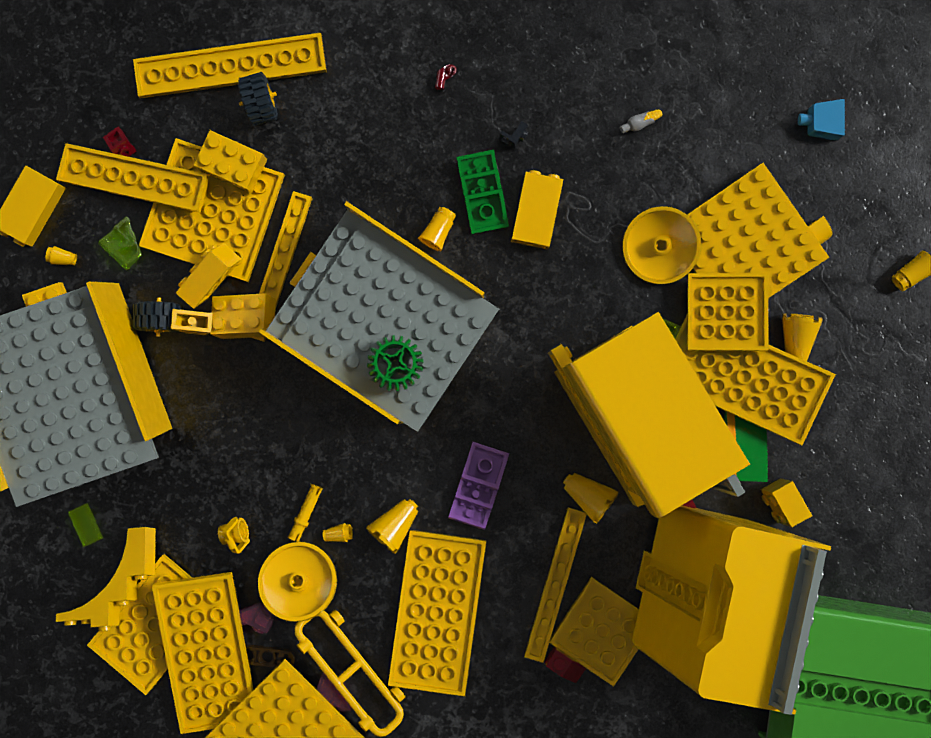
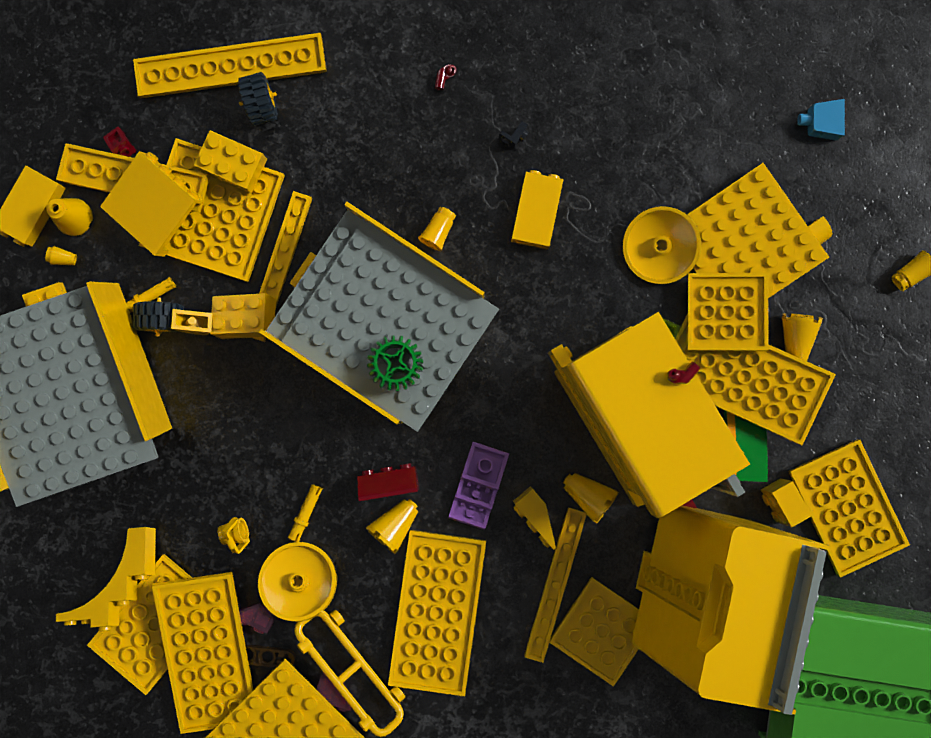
(70, 215): none -> yellow cone
(85, 525): clear neon green tile -> none
(122, 244): clear neon green slope -> none
(150, 202): none -> yellow panel
(152, 293): none -> yellow pin
(207, 275): yellow brick -> none
(339, 533): yellow cone -> none
(387, 482): none -> dark red slope
(482, 191): green slope -> none
(535, 510): none -> yellow slope
(564, 665): dark red slope -> none
(641, 120): light grey piece -> none
(683, 376): none -> dark red arm
(849, 508): none -> yellow plate

